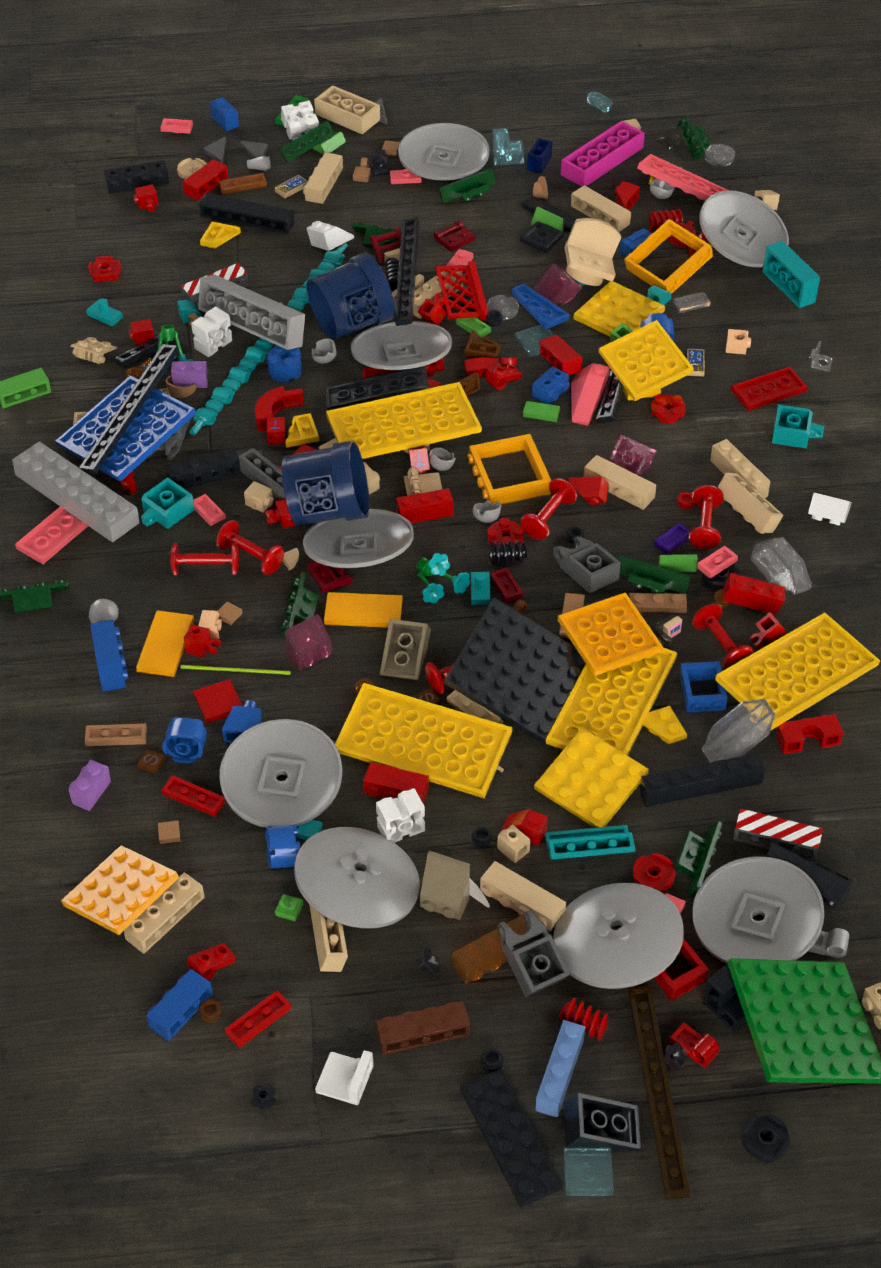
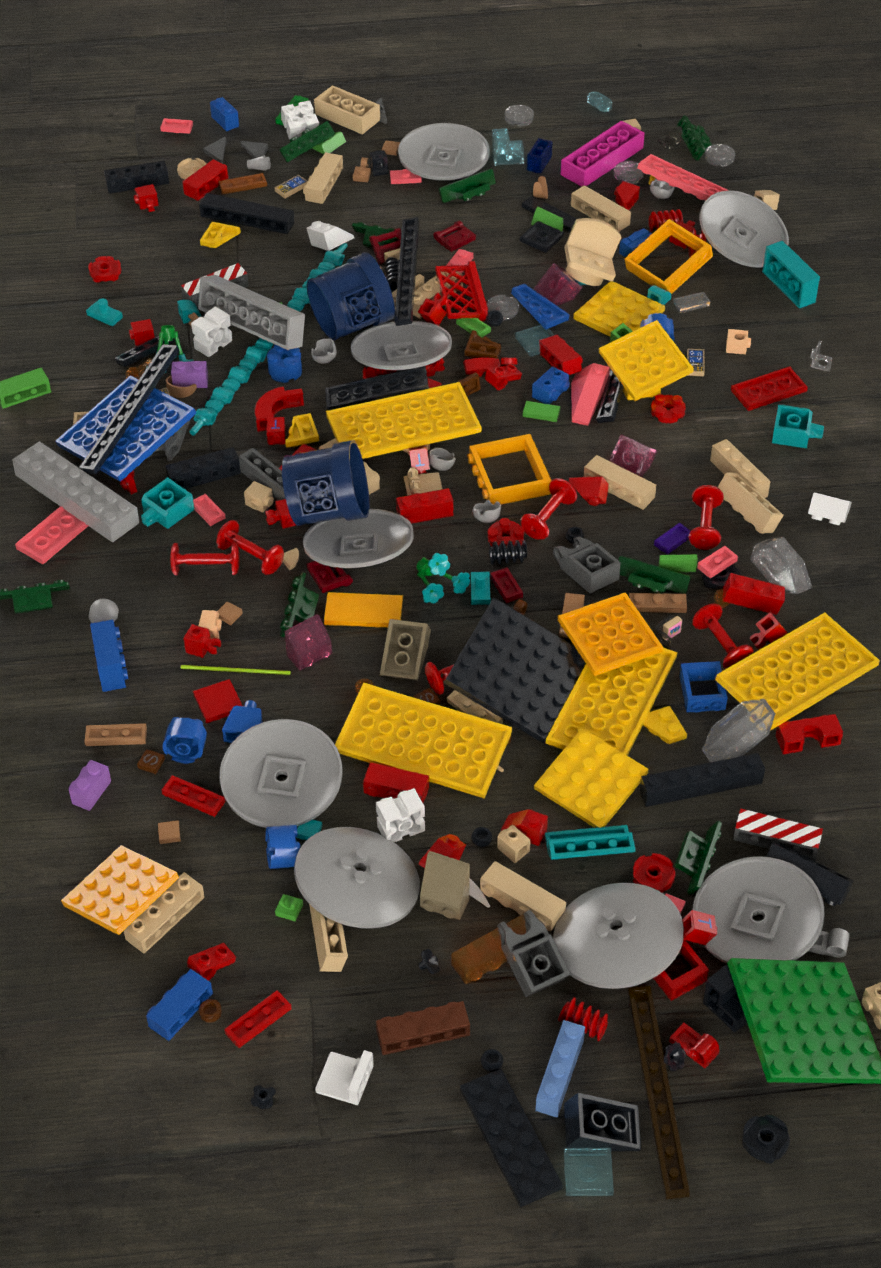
(92, 350): tan hinge -> none
(164, 643): light orange tile -> none
(448, 846): none -> red slope
(519, 115): none -> clear tile
(628, 172): none -> clear tile
(685, 500): red tile -> none
(699, 927): none -> red brick

